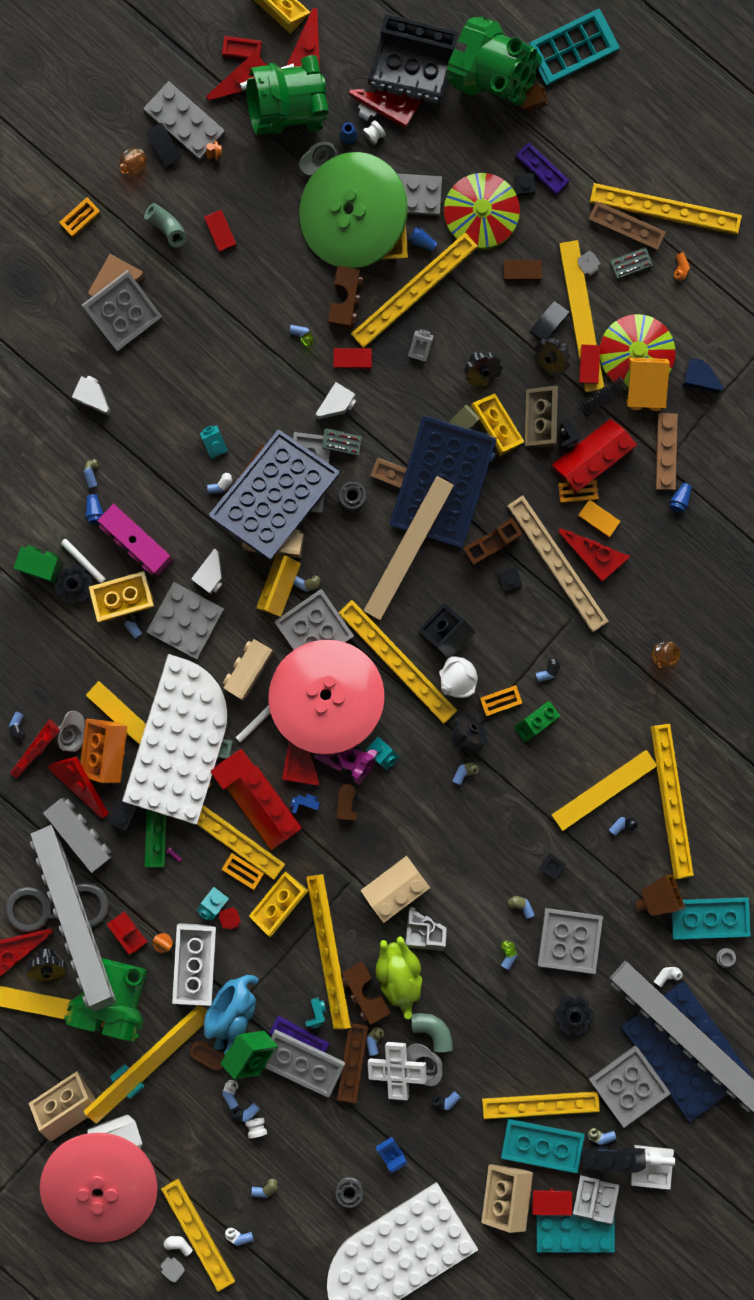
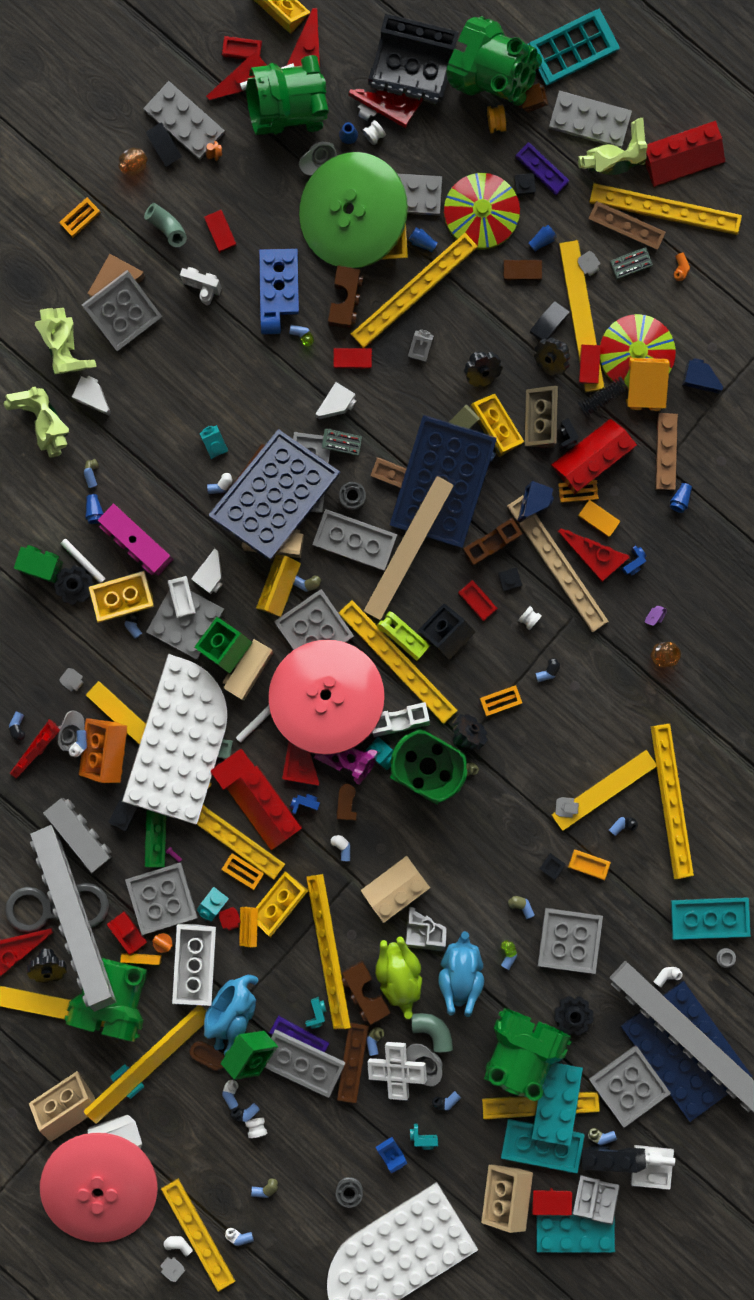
(48, 426): none -> yellowish green hips
(59, 337): none -> yellowish green hips
(71, 679): none -> light grey piece
(75, 778): red wing -> none
(80, 745): none -> arm
(141, 959): none -> light orange tile
(161, 898): none -> light grey plate
(181, 597): none -> white tile
(207, 283): none -> white plate
(223, 644): none -> green brick
(248, 927): none -> light orange tile
(273, 301): none -> blue hinge
(342, 844): none -> white arm
(354, 539): none -> light grey plate
(403, 635): none -> lime plate
(409, 718): none -> white arch
(425, 1141): none -> teal bracket
(450, 760): none -> green piece
(458, 677): white helmet -> none
(461, 975): none -> dark azure piece
(477, 600): none -> red tile
(496, 118): none -> light orange wheel
(524, 1056): none -> green piece
(529, 618): none -> white wheel
(535, 500): none -> dark blue slope
(536, 721): green bracket -> none
(542, 238): none -> blue cone
(558, 1105): none -> teal plate
(566, 807): none -> light grey piece
(589, 864): none -> light orange tile
(590, 119): none -> light grey plate
(612, 159): none -> yellowish green hips
(633, 567): none -> blue bracket
(657, 615): none -> medium lavender piece
(661, 897): reddish brown torso -> none
(684, 153): none -> red slope

